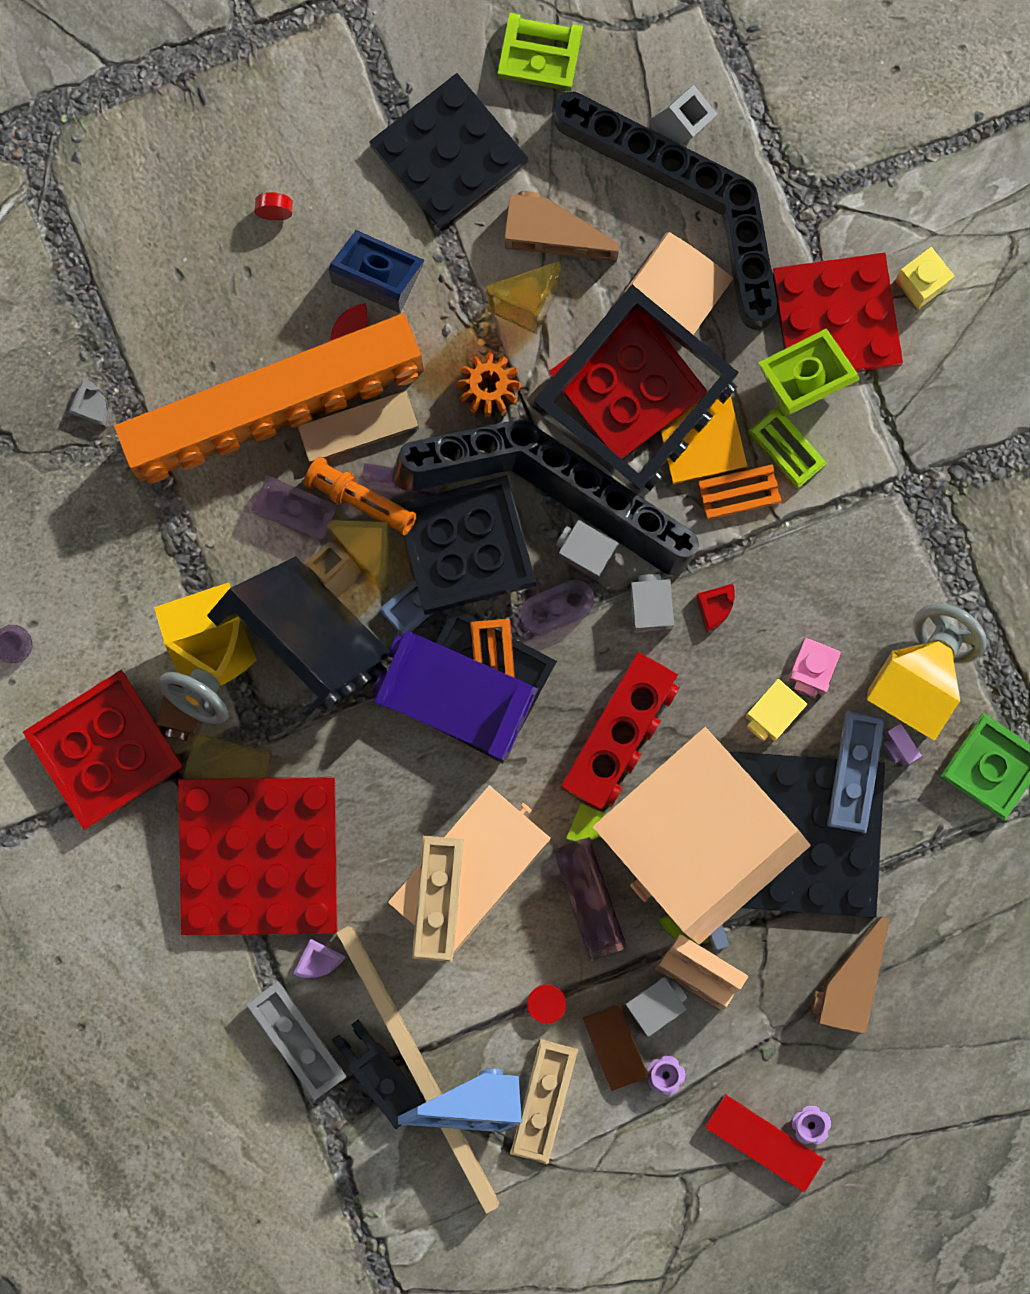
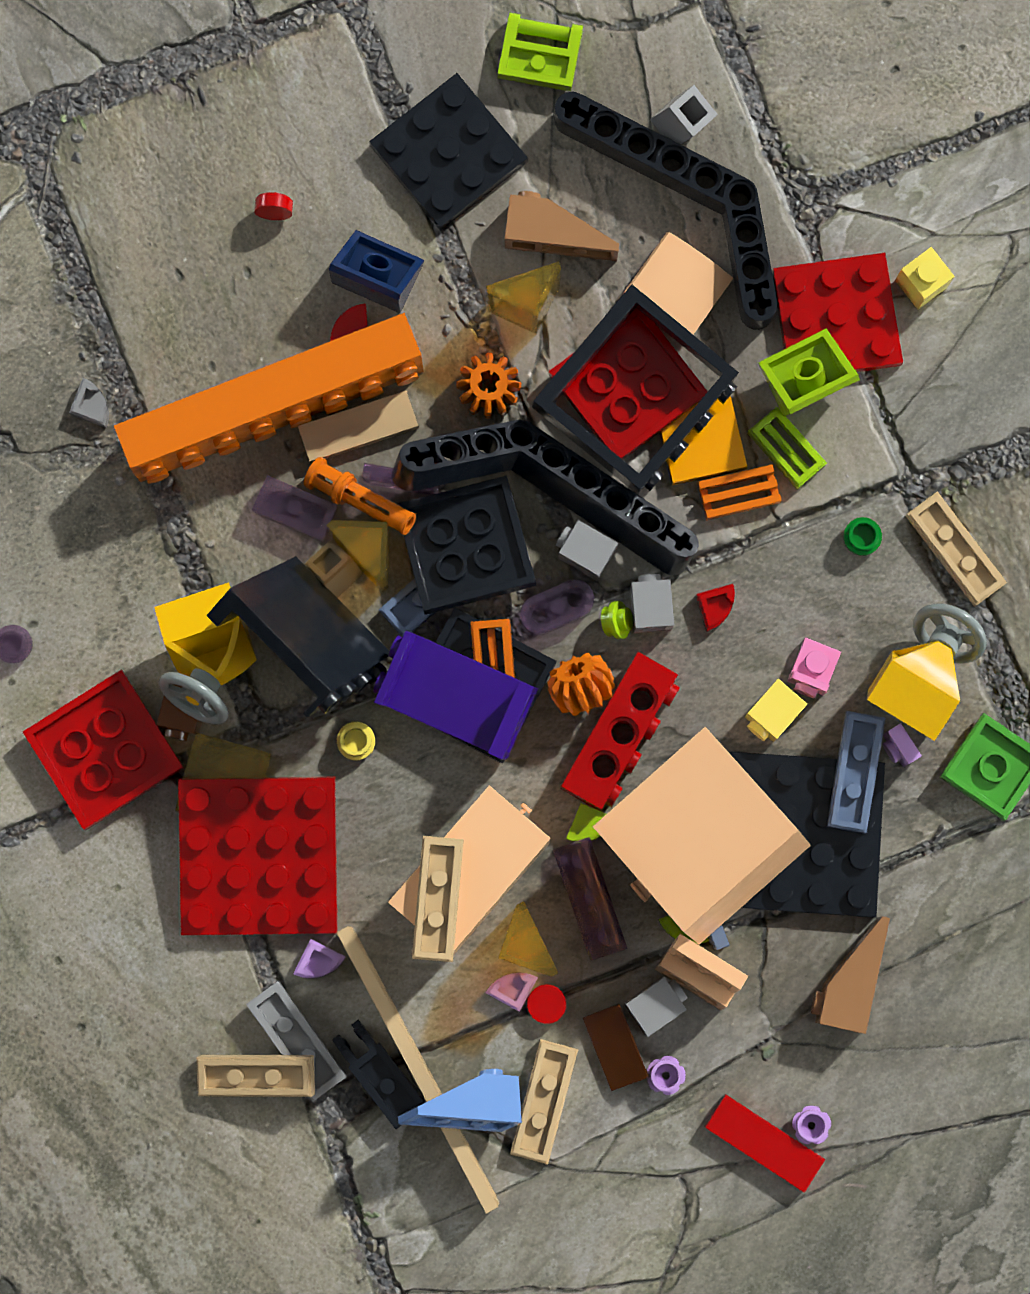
(256, 1075): none -> tan tile
(356, 741): none -> light yellow plate
(512, 989): none -> lavender tile
(524, 944): none -> clear yellow slope
(581, 684): none -> orange gear
(616, 620): none -> lime plate
(862, 536): none -> green plate
(956, 549): none -> tan tile

